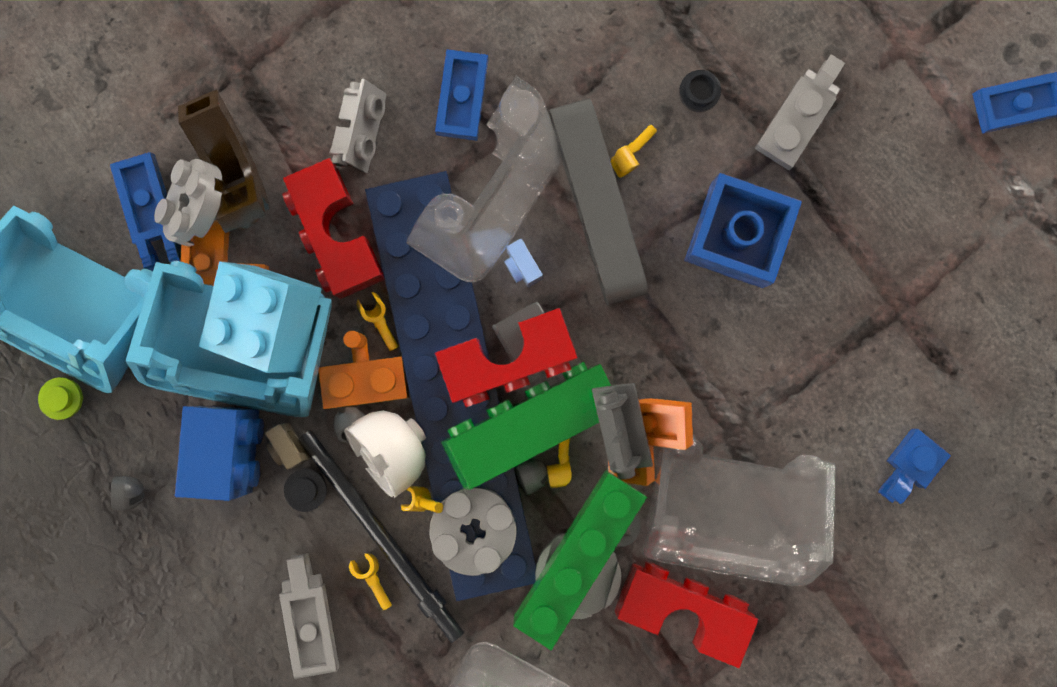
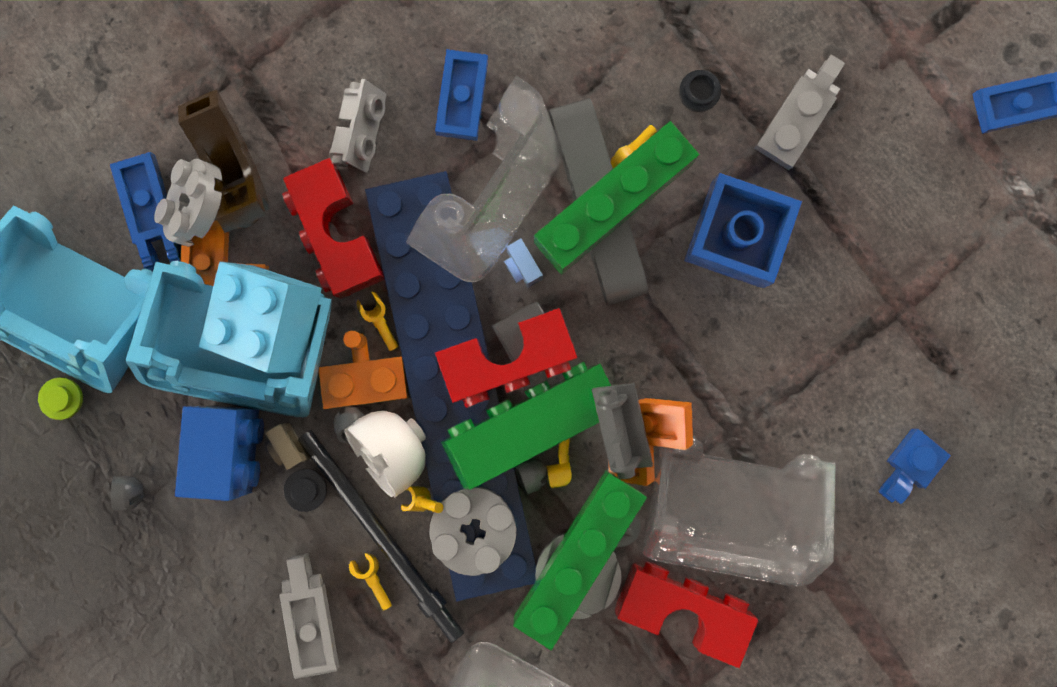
(615, 198): none -> green brick

